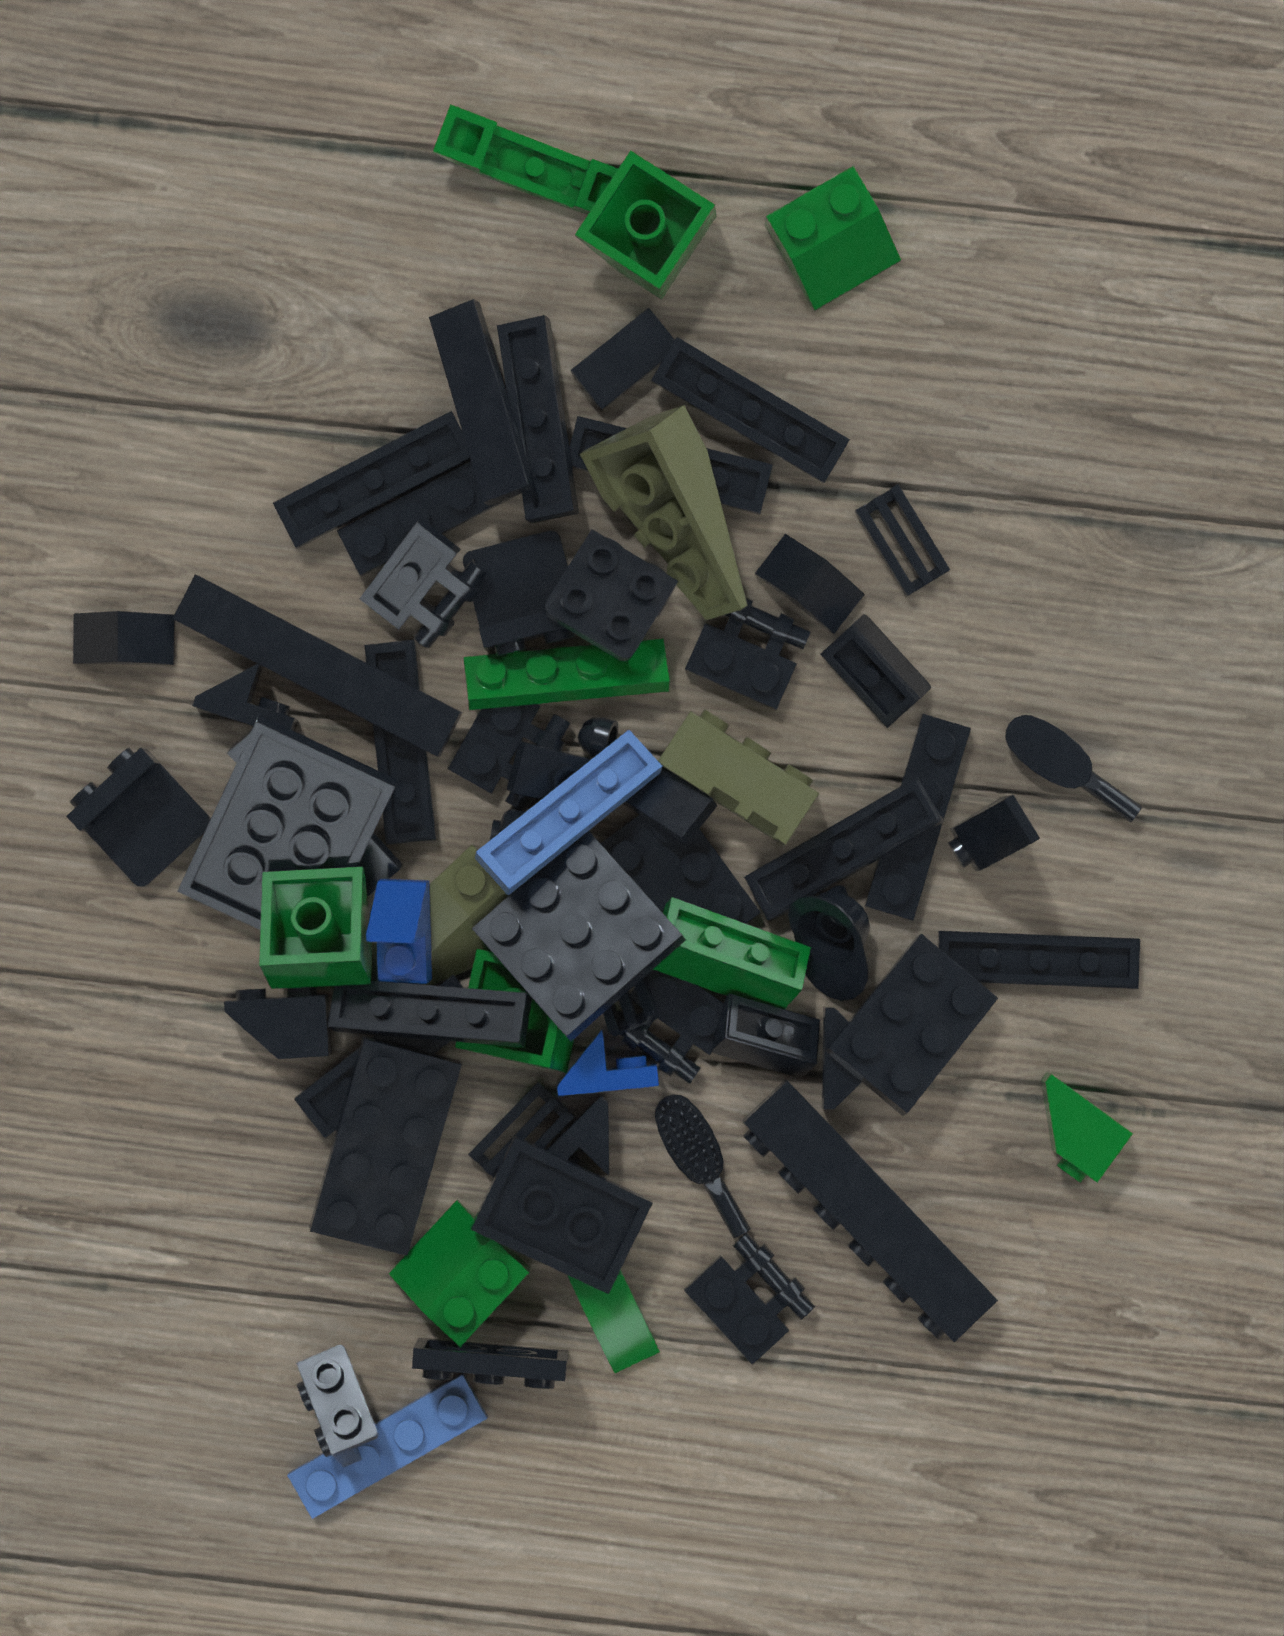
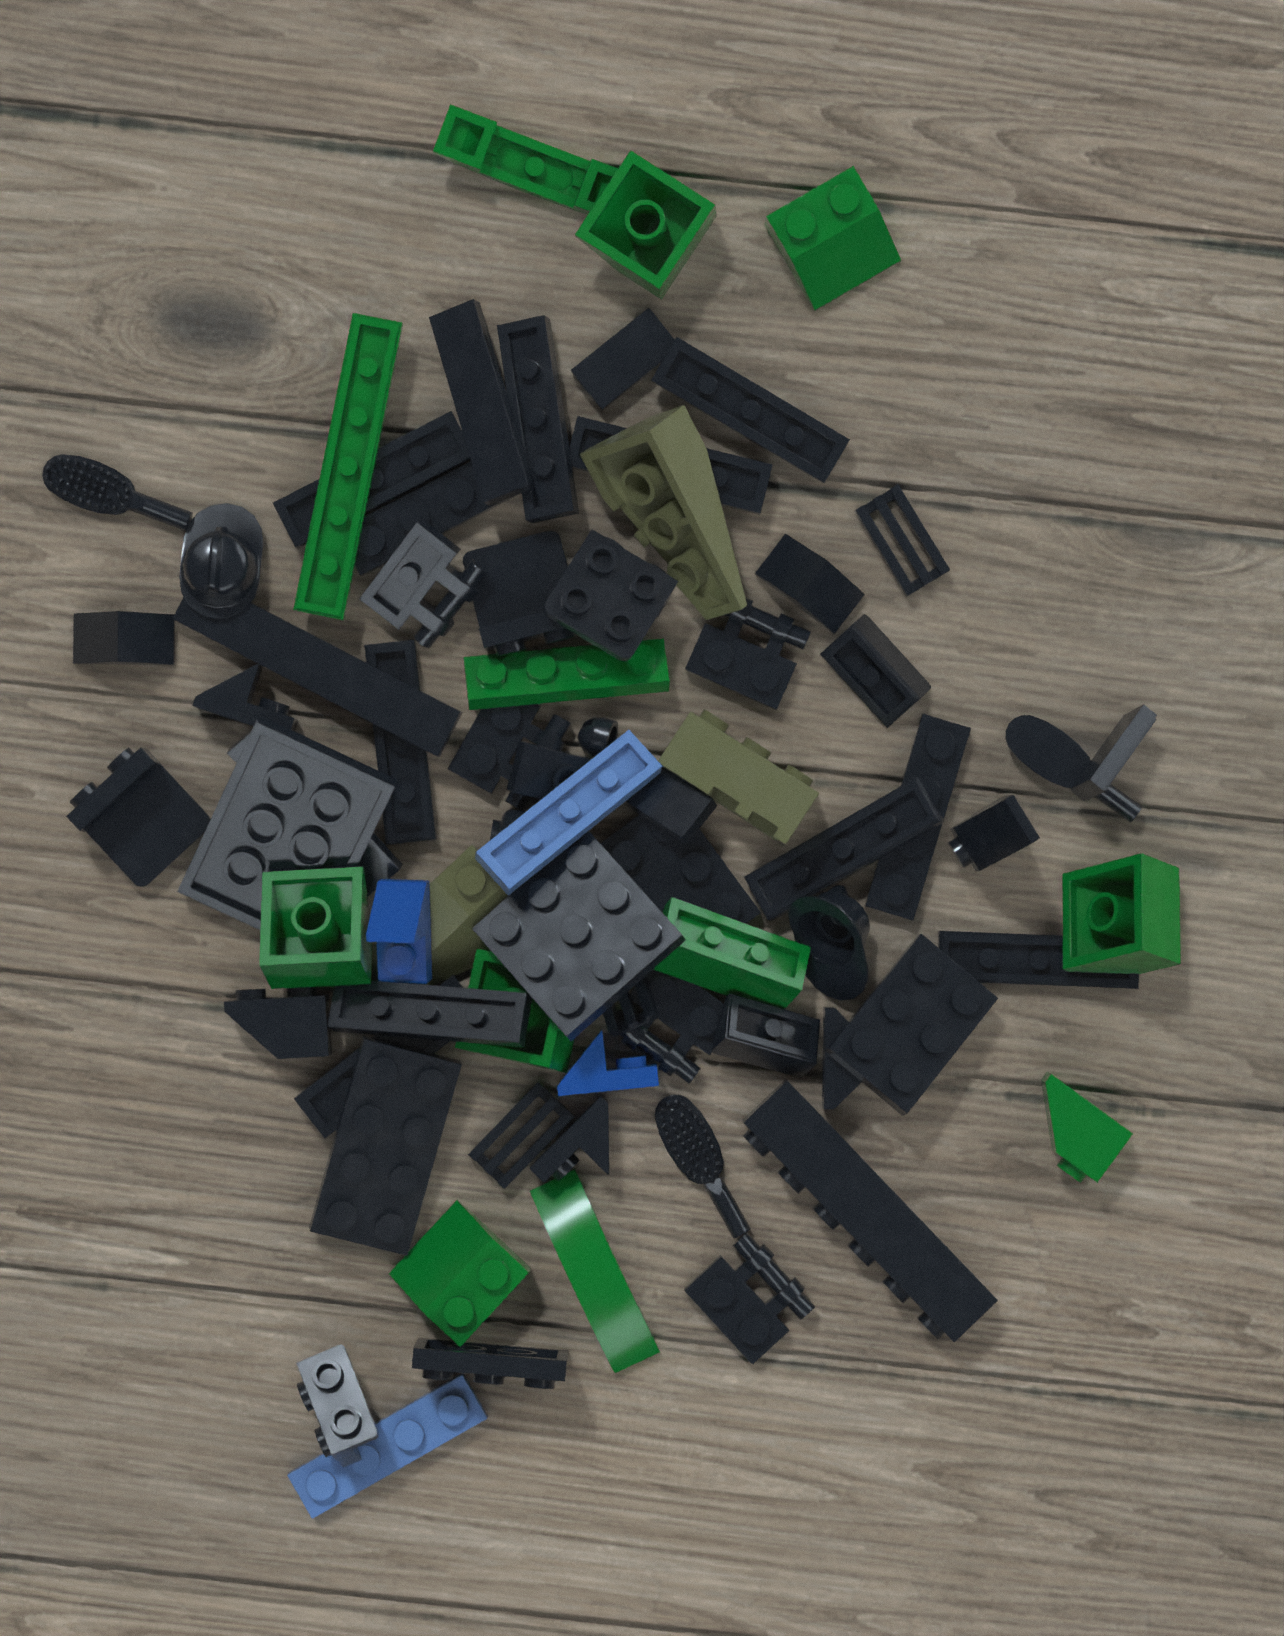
(105, 490): none -> black piece
(221, 561): none -> black piece
(348, 466): none -> green tile
(561, 1214): black plate -> none
(1114, 753): none -> black tile
(1122, 916): none -> green slope

